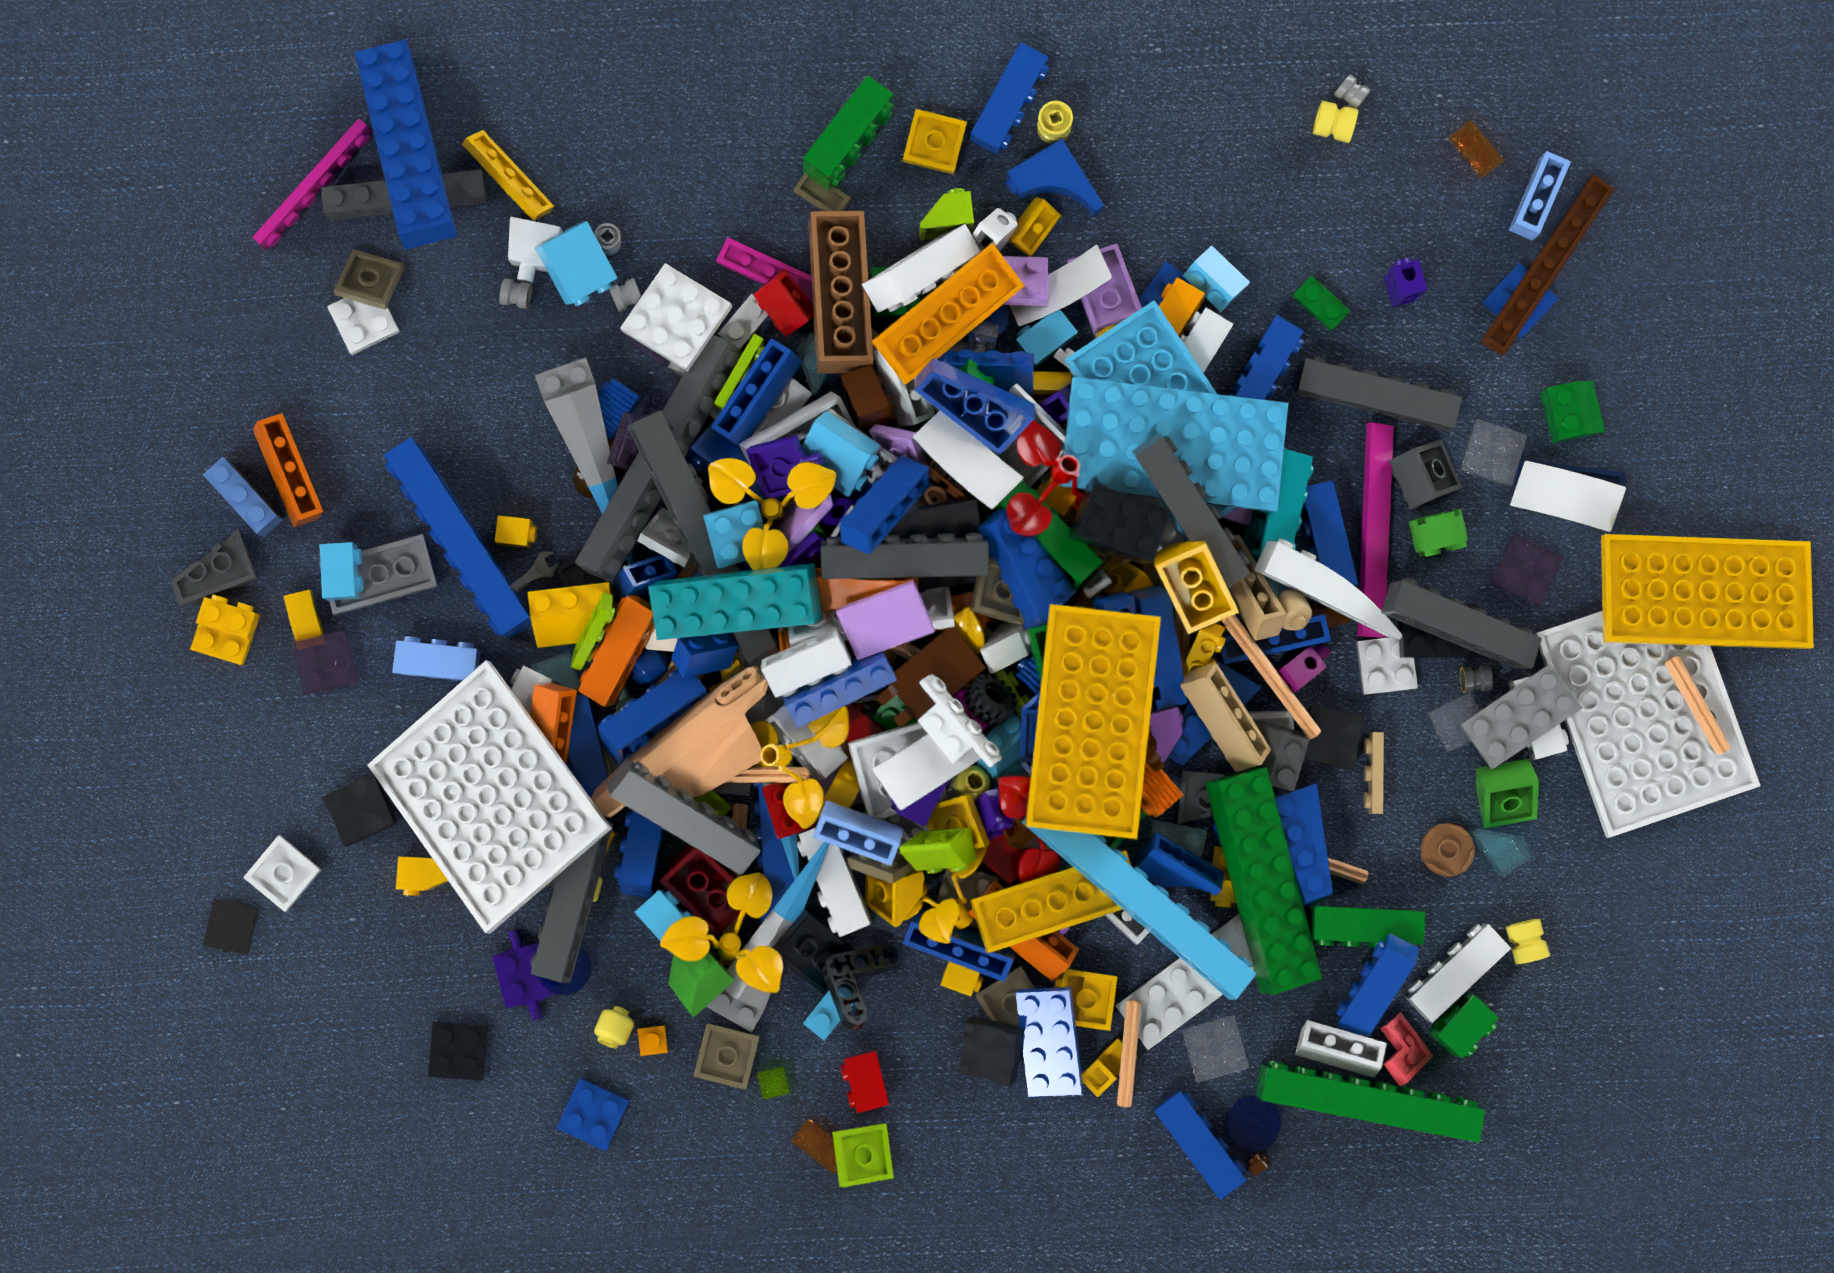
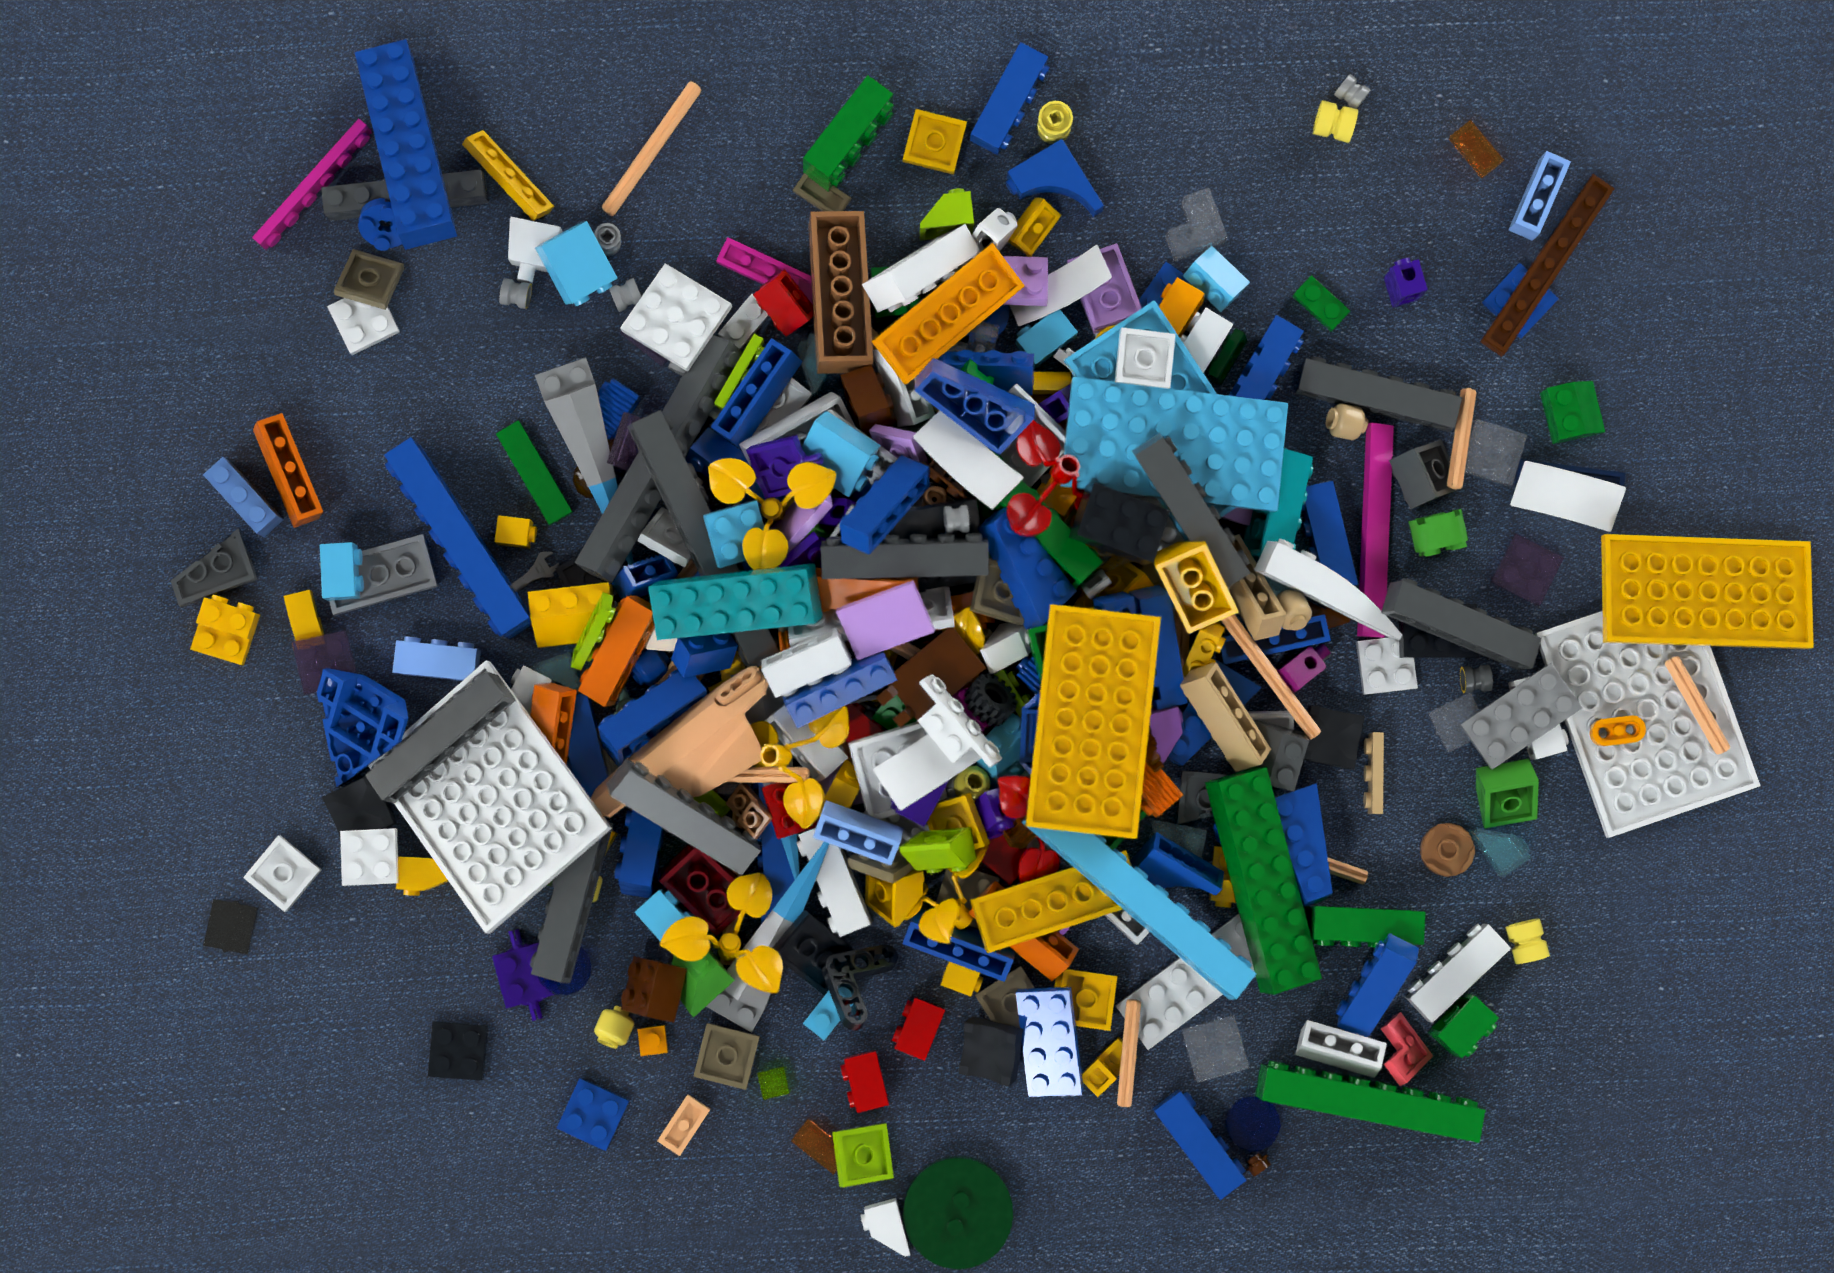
(359, 721): none -> blue wedge
(369, 857): none -> white plate
(371, 227): none -> blue plate
(440, 737): none -> dark grey brick
(534, 473): none -> green tile
(651, 148): none -> light nougat axle
(653, 989): none -> reddish brown brick
(683, 1125): none -> light nougat plate
(750, 809): none -> medium nougat slope
(886, 1225): none -> white slope
(919, 1028): none -> red brick
(956, 519): none -> light grey wheel
(958, 1212): none -> dark green brick
(1145, 358): none -> white plate
(1201, 231): none -> clear brick
(1232, 348): none -> dark green plate
(1346, 421): none -> tan head
(1461, 439): none -> light nougat axle
(1616, 730): none -> light orange plate

